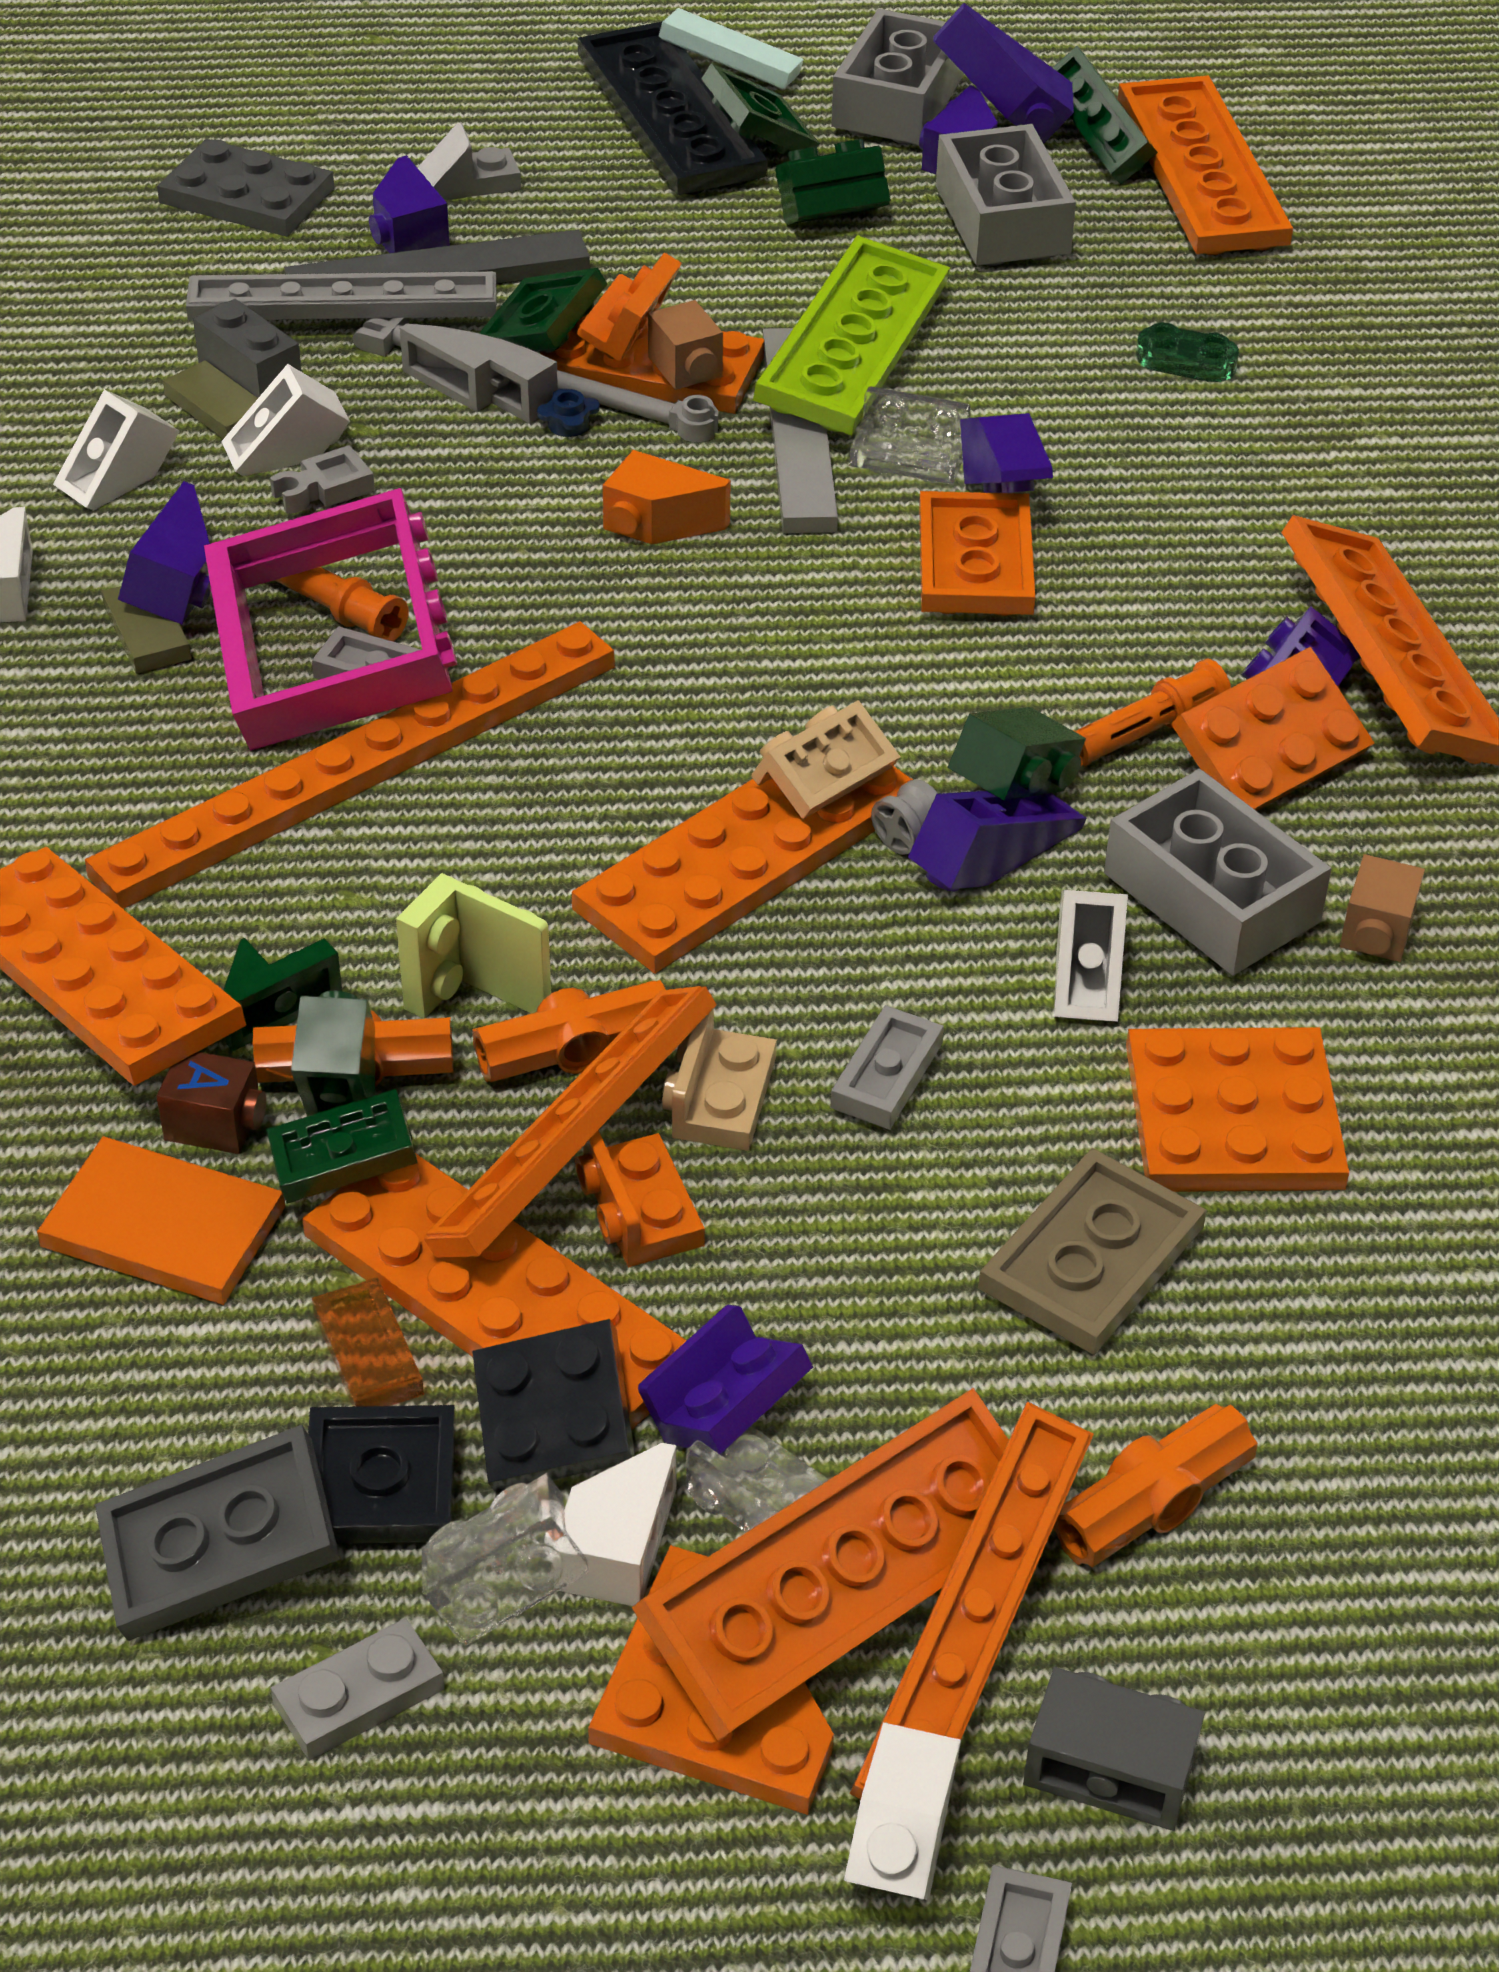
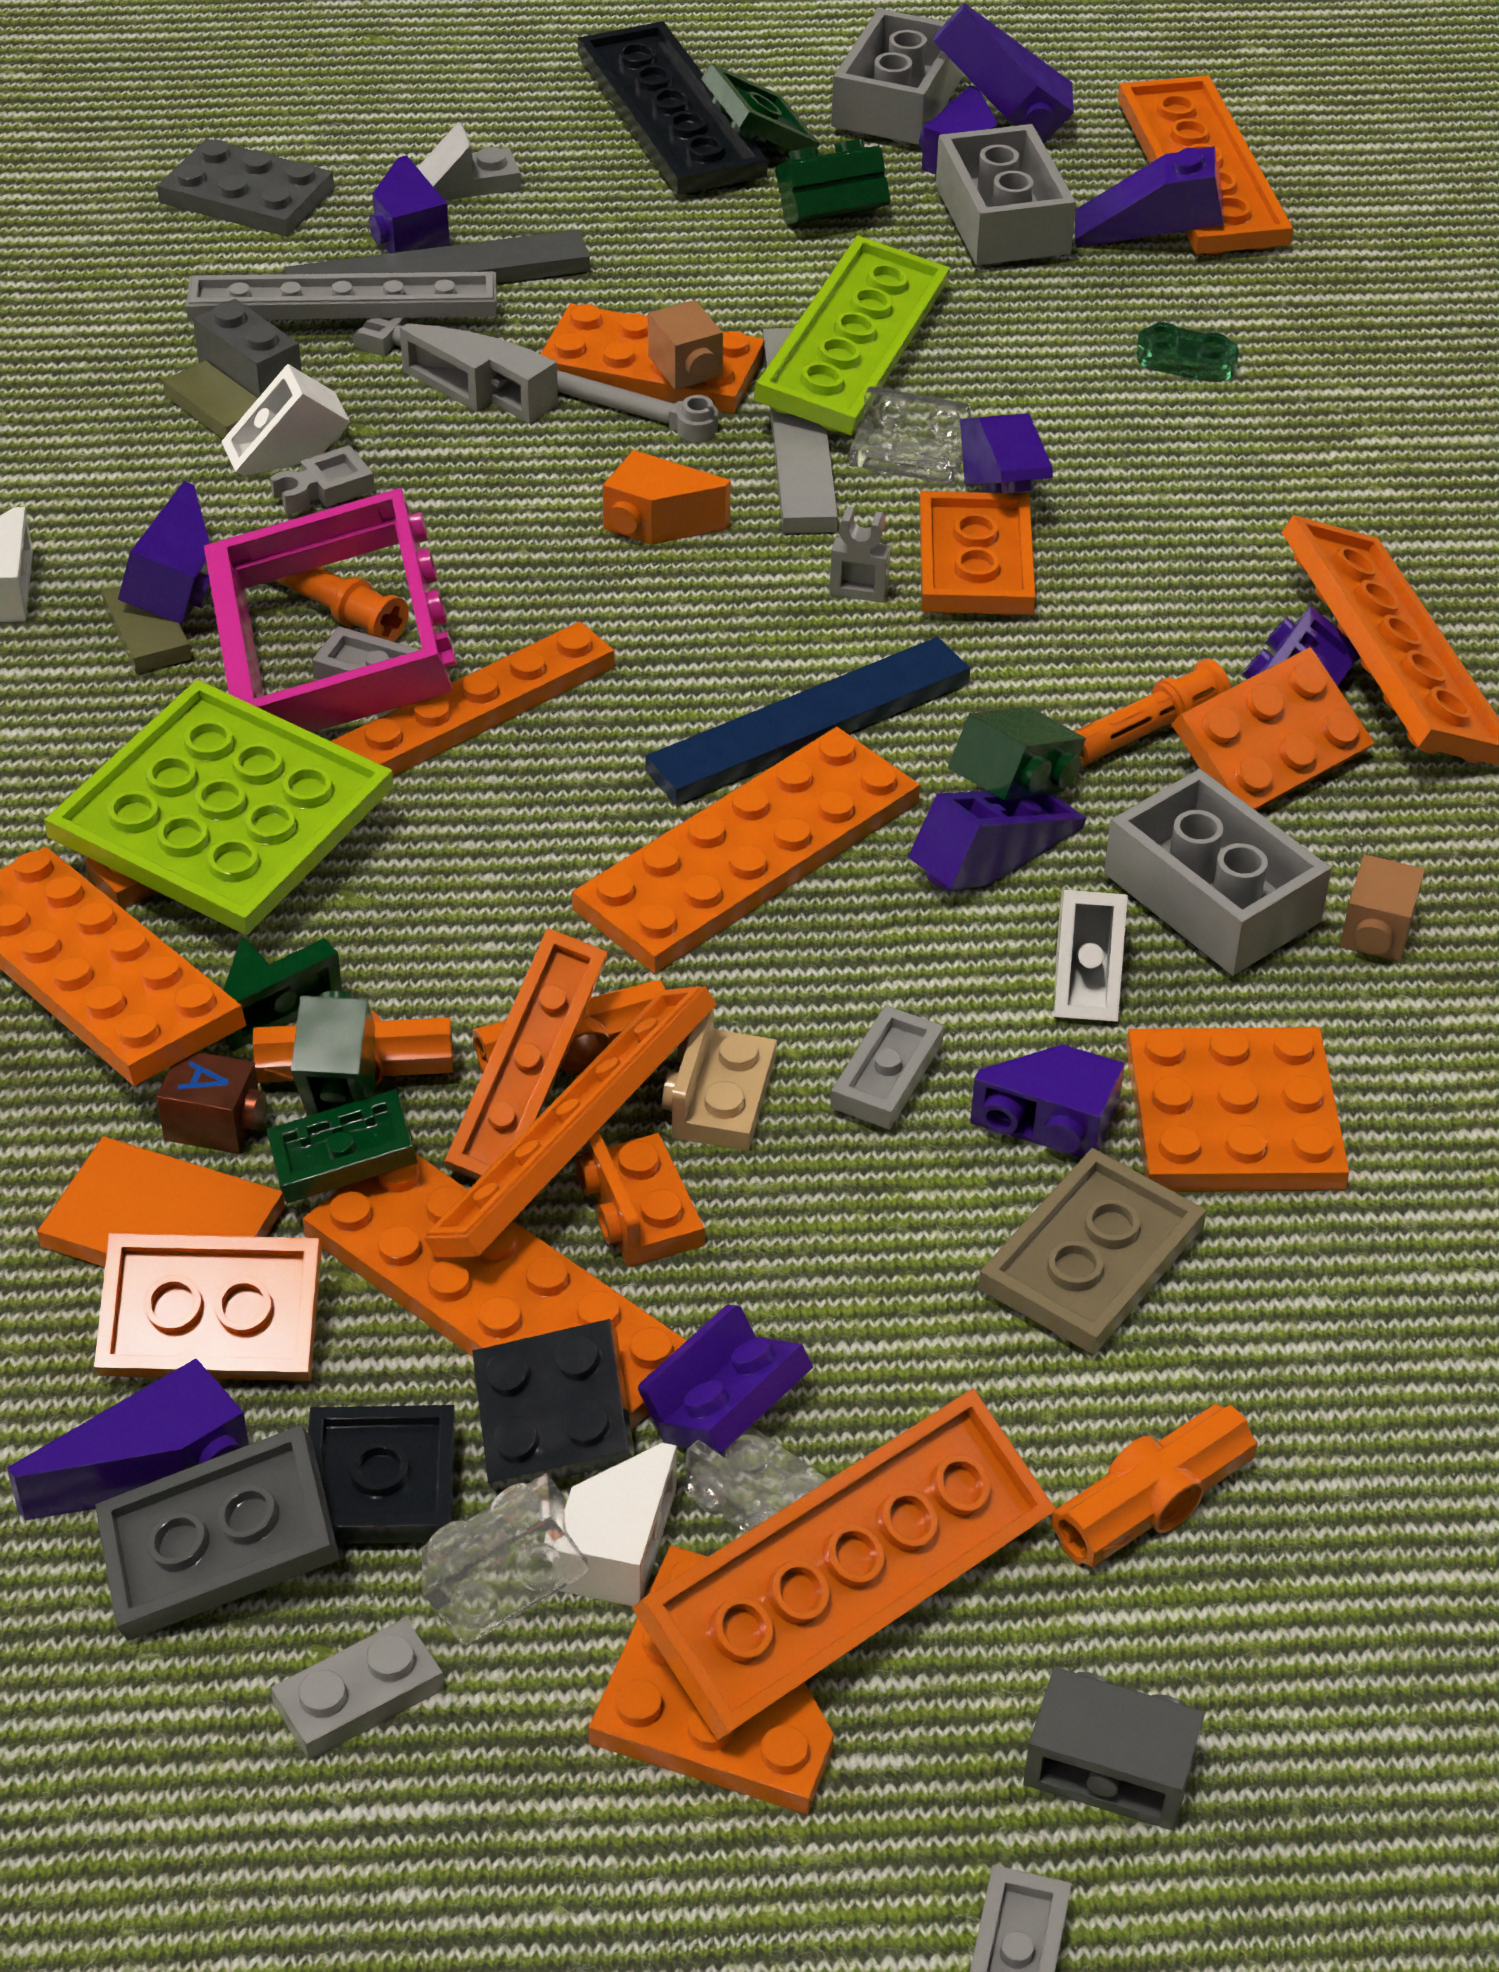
(115, 452): white slope -> none
(131, 1444): none -> dark purple slope
(220, 806): none -> lime plate
(220, 1299): none -> plate
(367, 1345): clear orange tile -> none
(474, 938): yellowish green bracket -> none
(527, 1052): none -> orange plate
(546, 309): dark green plate -> none
(568, 412): dark blue plate -> none
(625, 307): orange bracket -> none
(730, 48): light aqua tile -> none
(790, 724): none -> dark blue tile
(827, 758): tan bracket -> none
(858, 560): none -> light grey plate
(901, 817): light grey wheel -> none
(903, 1811): white slope -> none
(987, 1579): orange tile -> none
(1050, 1098): none -> dark purple slope
(1104, 118): dark green plate -> none
(1162, 198): none -> dark purple slope

